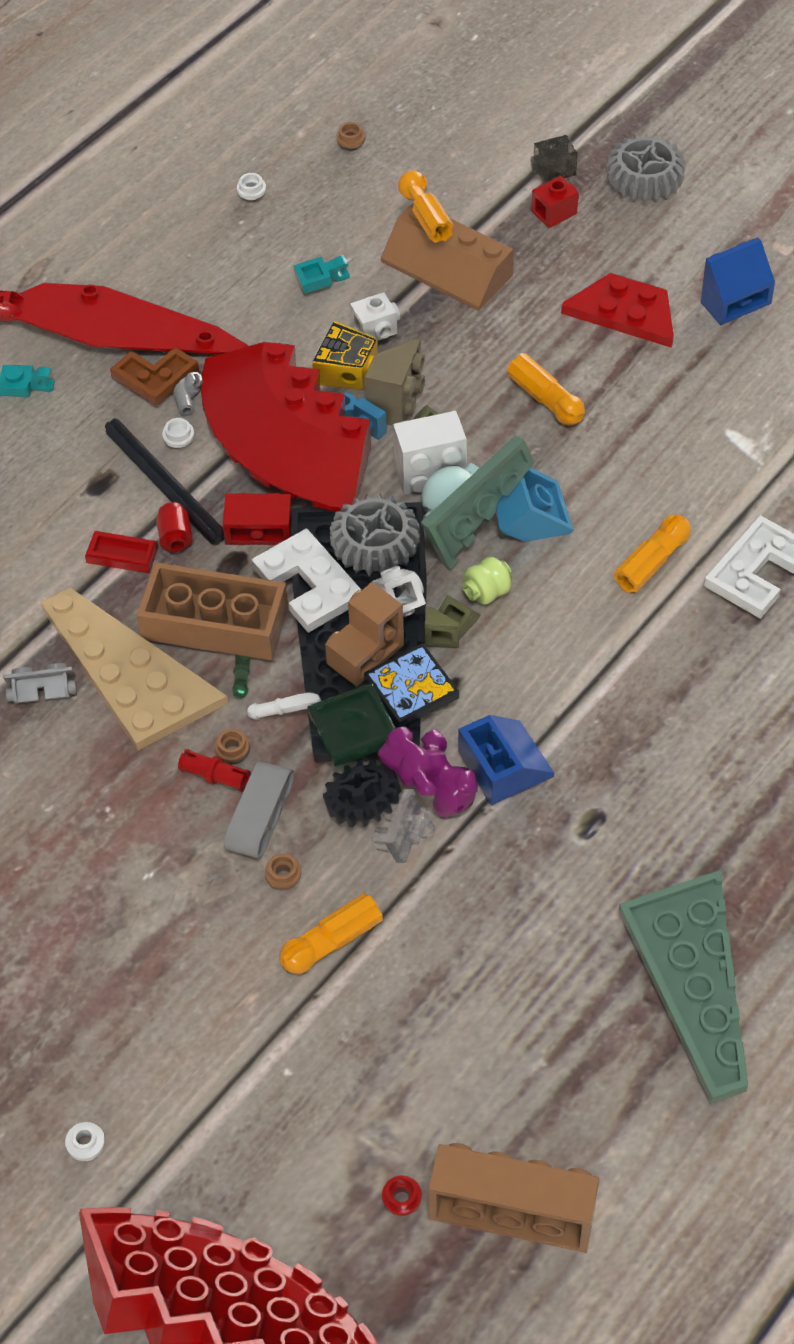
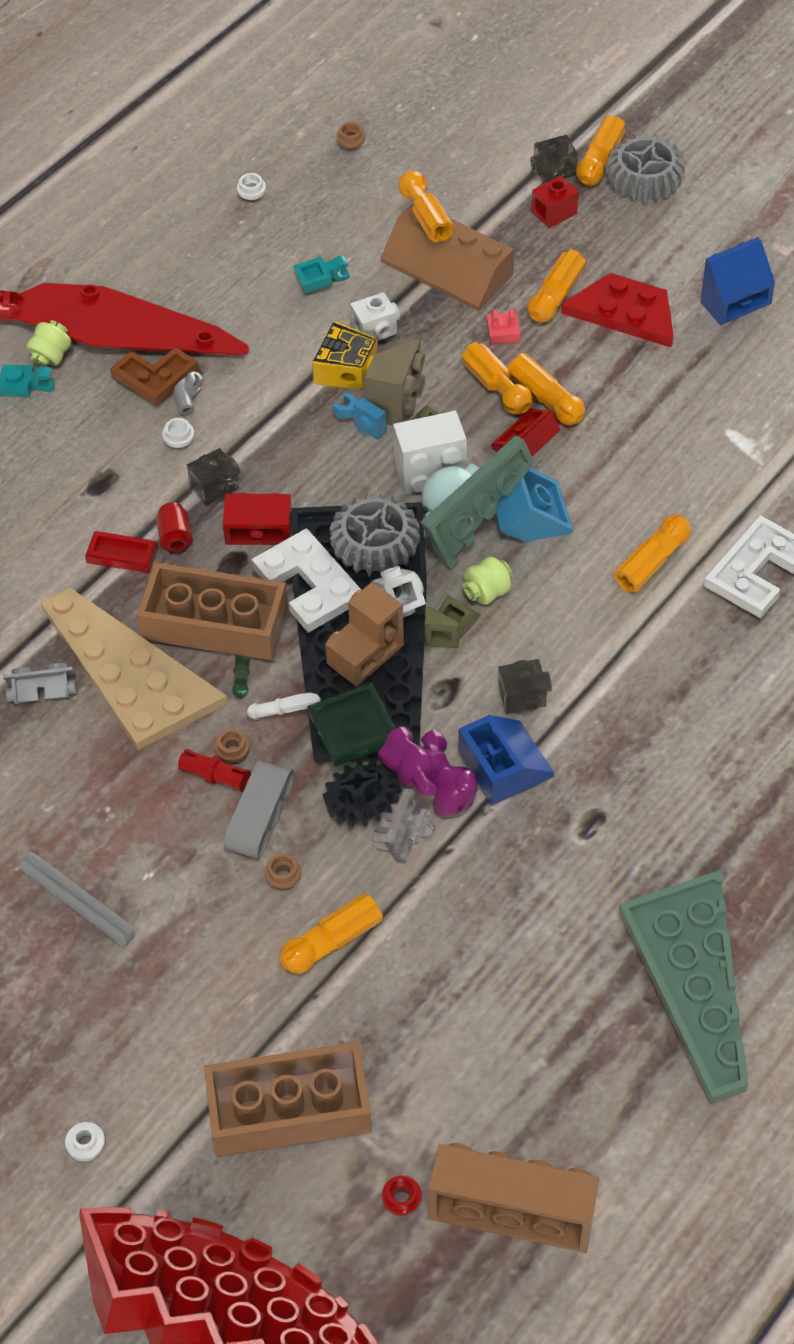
(48, 343): none -> yellowish green piece
(77, 899): none -> light grey axle
(164, 480): black axle -> none
(213, 476): none -> clear smoke brick
(283, 424): red brick -> none
(287, 1099): none -> medium nougat brick
(412, 685): tile -> none
(495, 377): none -> light orange piece
(503, 327): none -> coral tile
(523, 686): none -> clear smoke brick
(534, 427): none -> red slope
(556, 286): none -> light orange piece
(592, 166): none -> light orange piece

